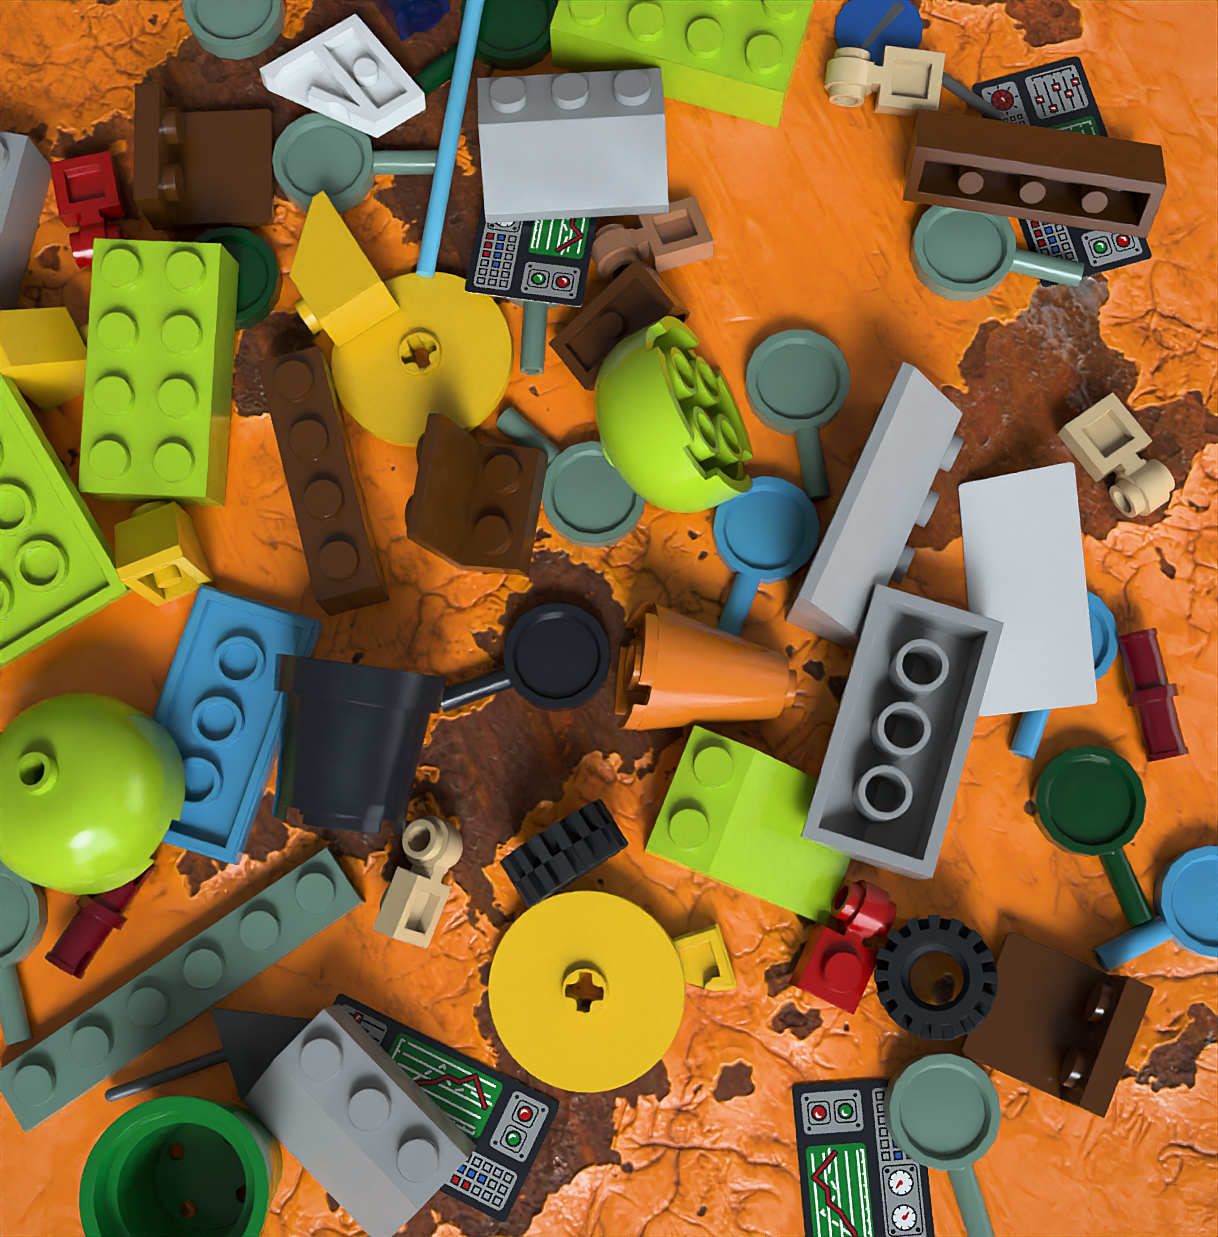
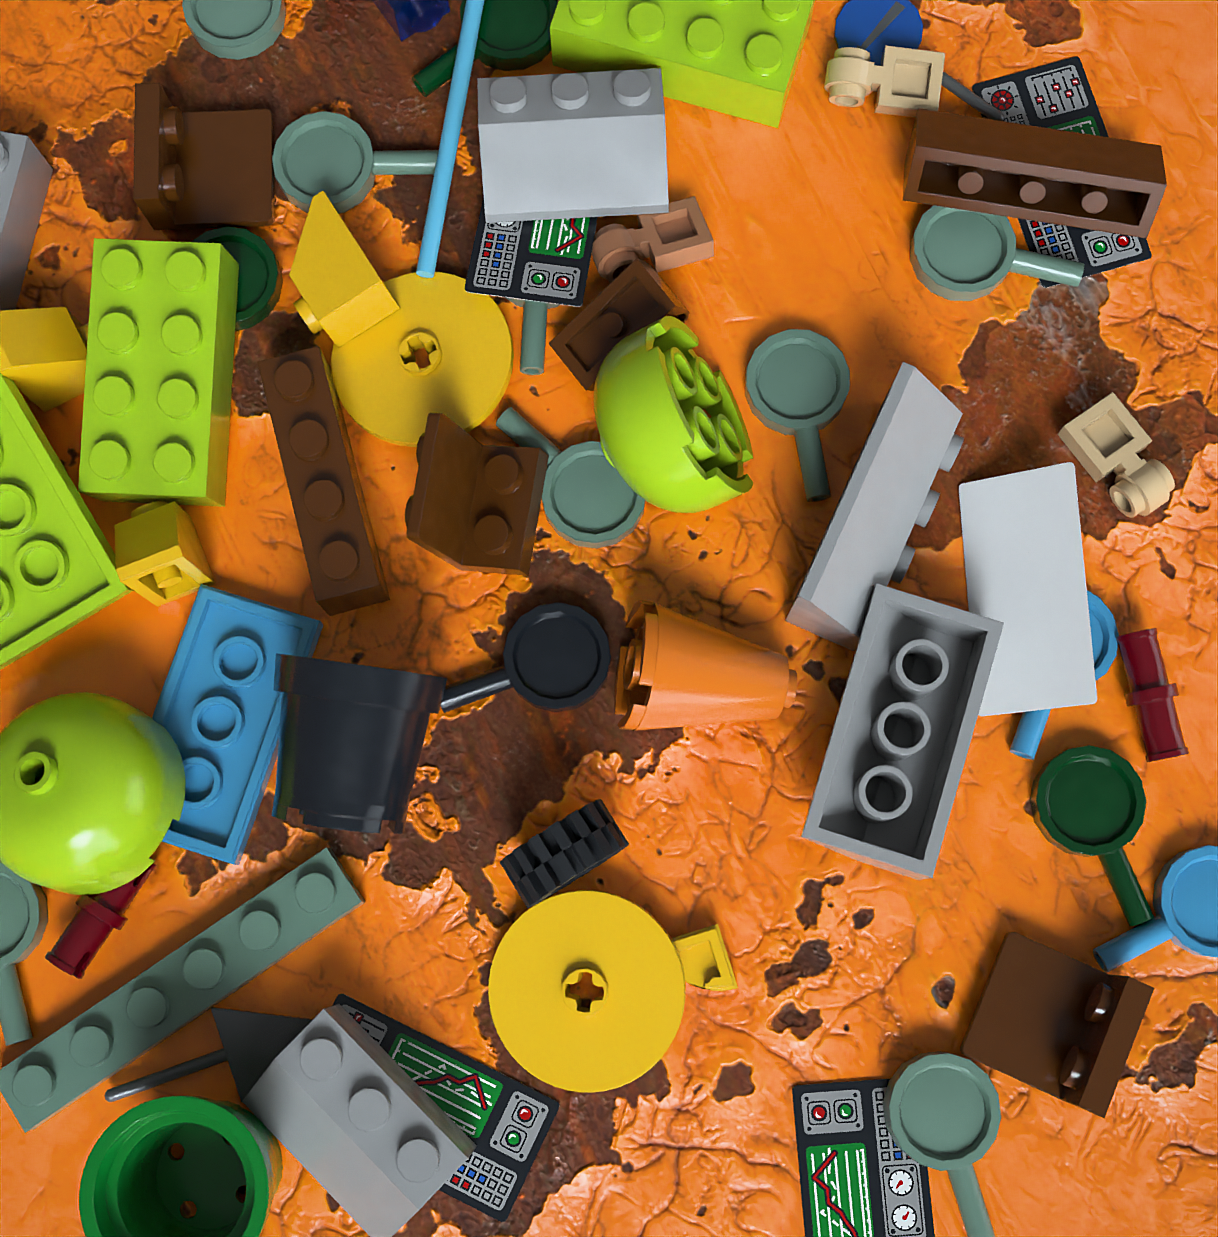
(86, 197): red plate -> none
(347, 79): white wing -> none
(417, 896): tan plate -> none
(741, 825): lime slope -> none
(762, 541): dark azure piece -> none
(836, 963): red plate -> none
(948, 937): black tyre -> none

